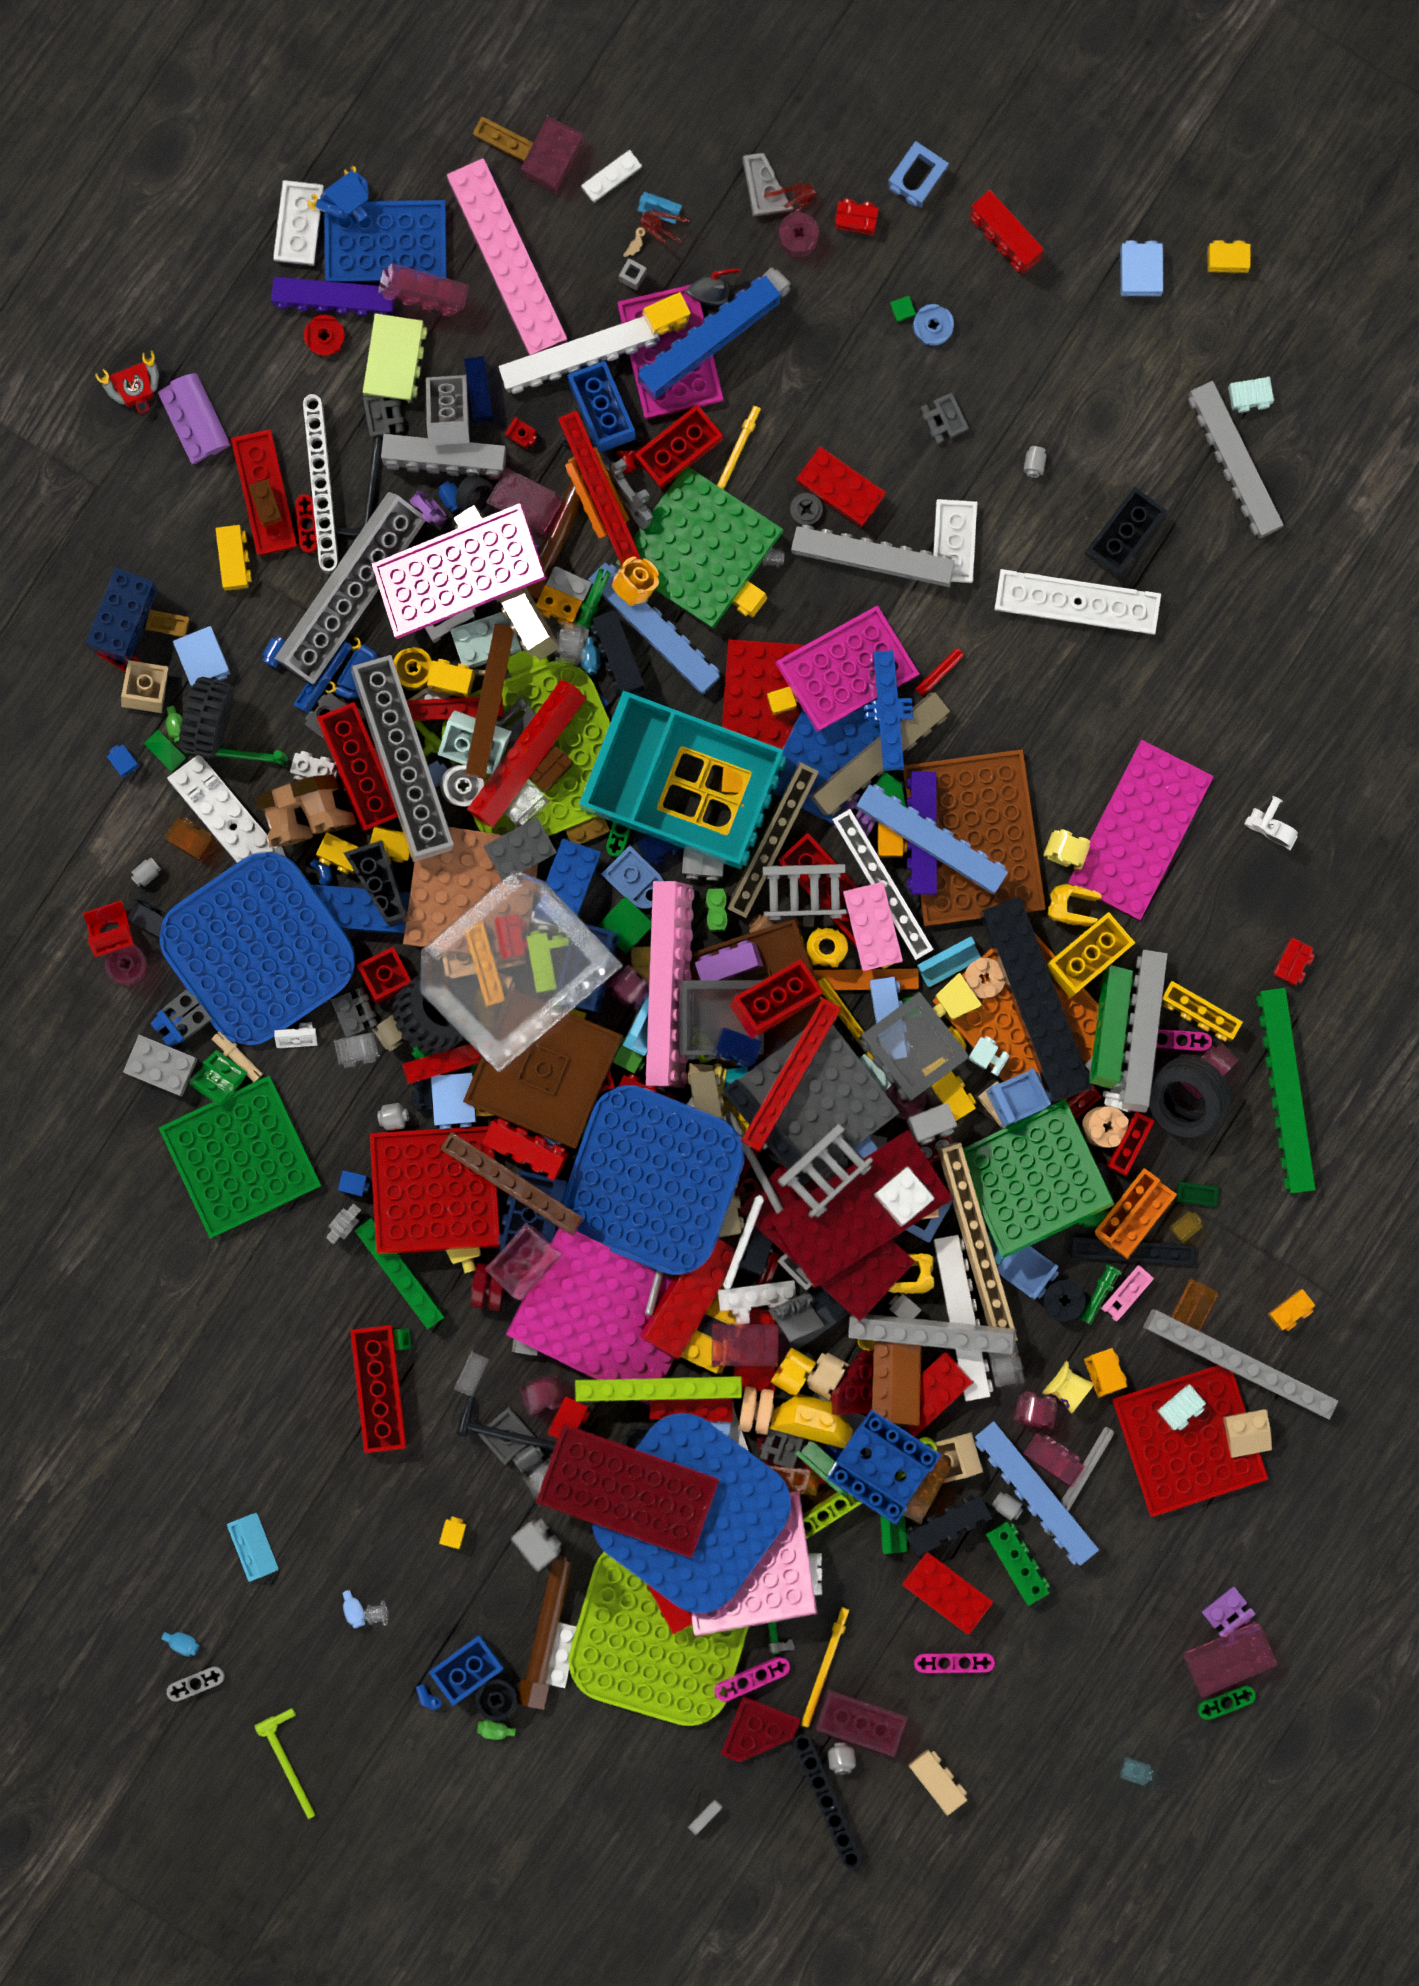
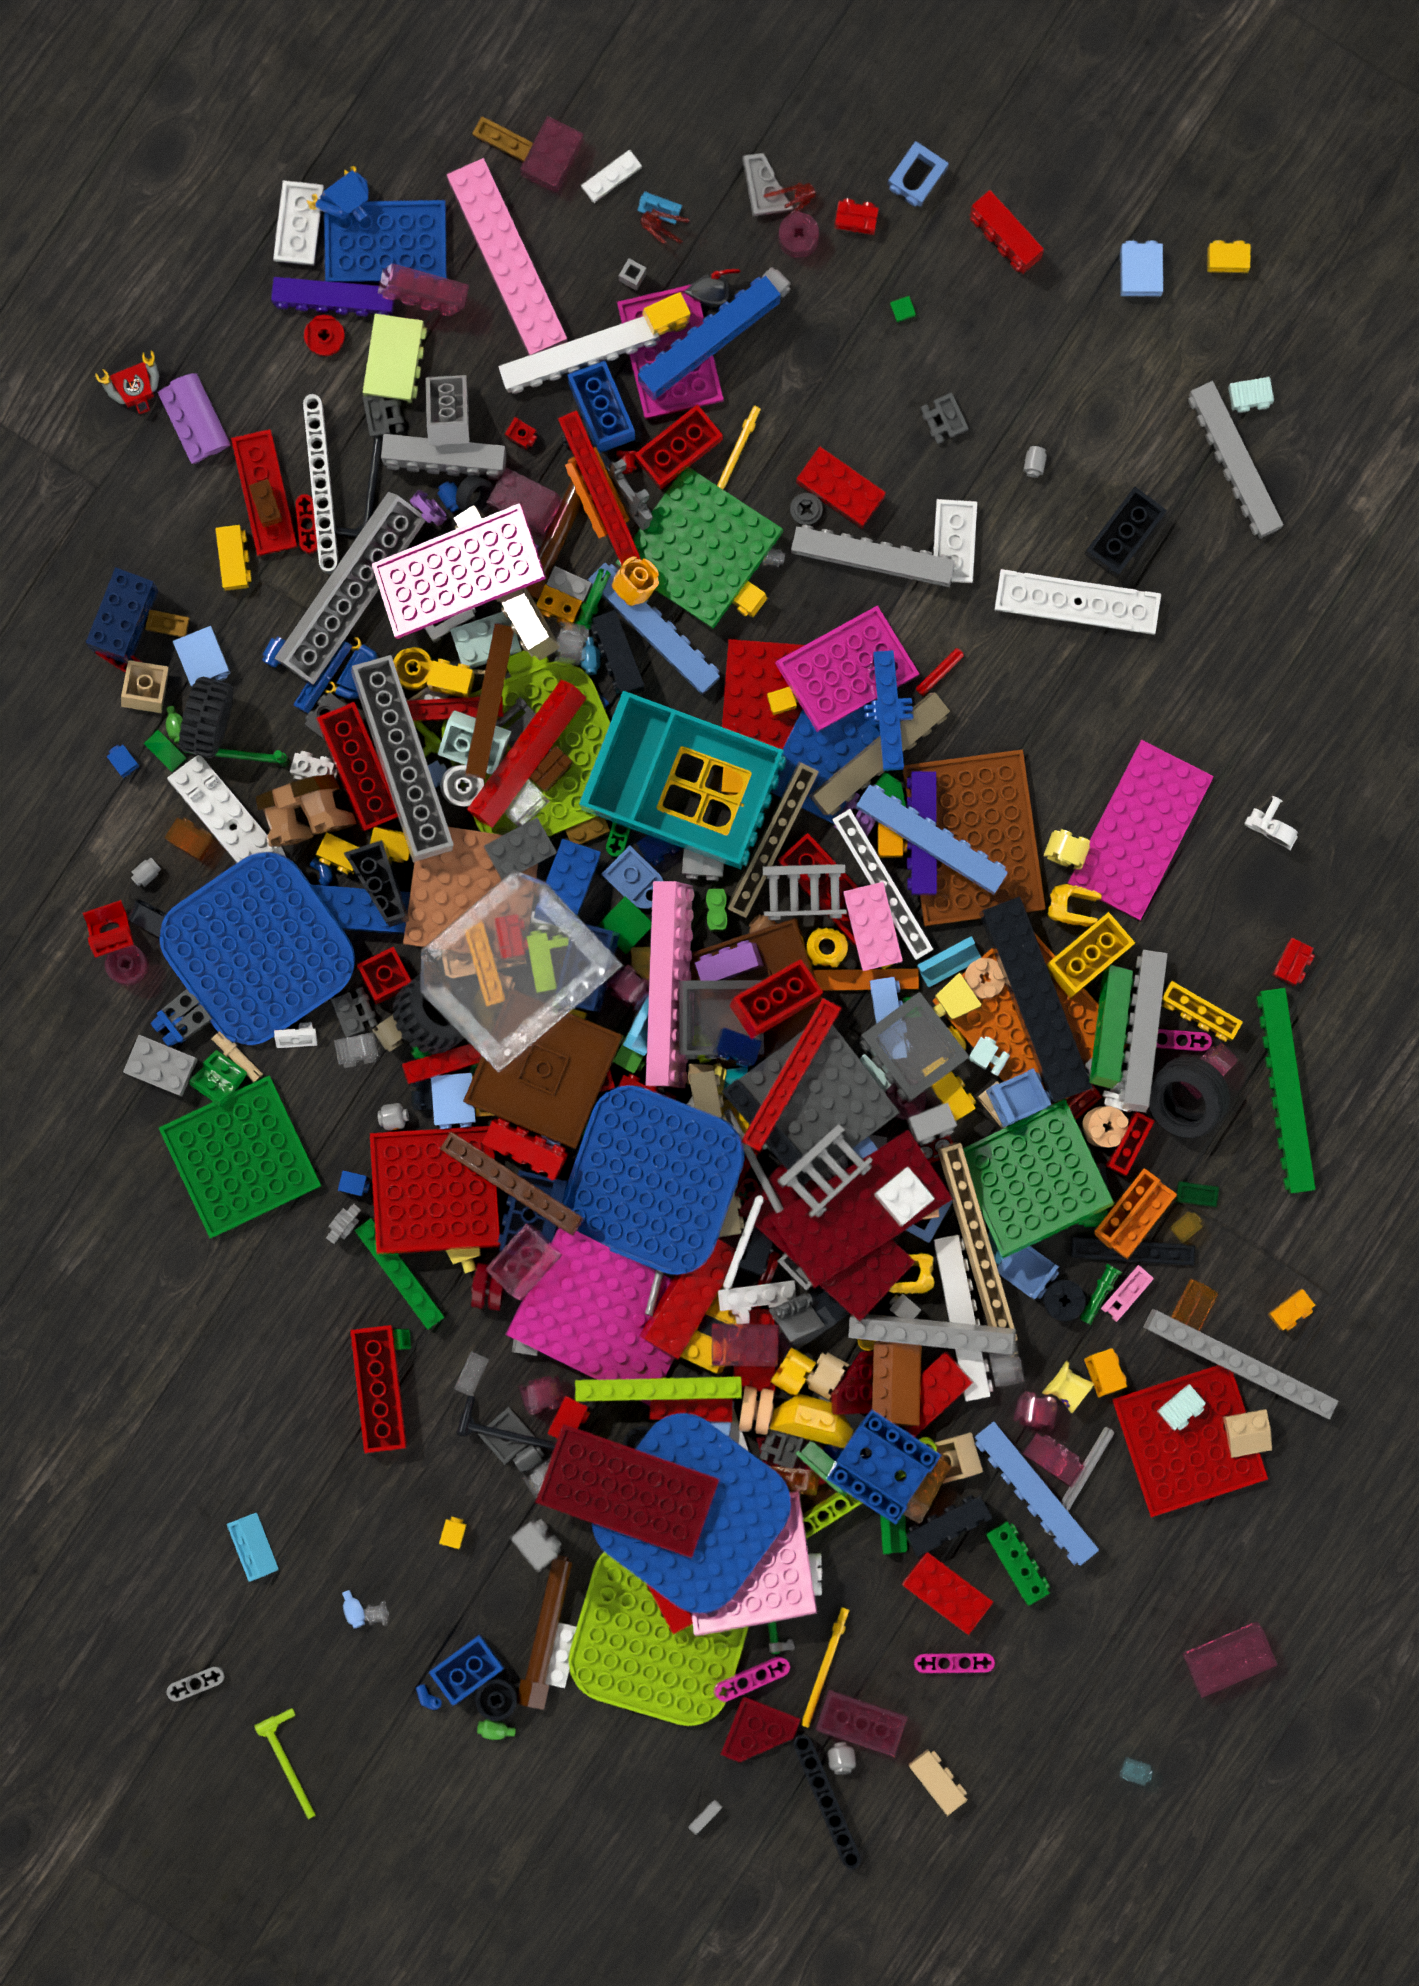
(181, 1643): dark azure plant -> none
(478, 389): clear blue brick -> none
(636, 244): tan piece -> none
(844, 1014): yellow axle -> none
(928, 335): medium blue plate -> none
(1007, 1506): light grey brick -> none
(1213, 1713): green beam -> none
(1225, 1607): medium lavender plate -> none

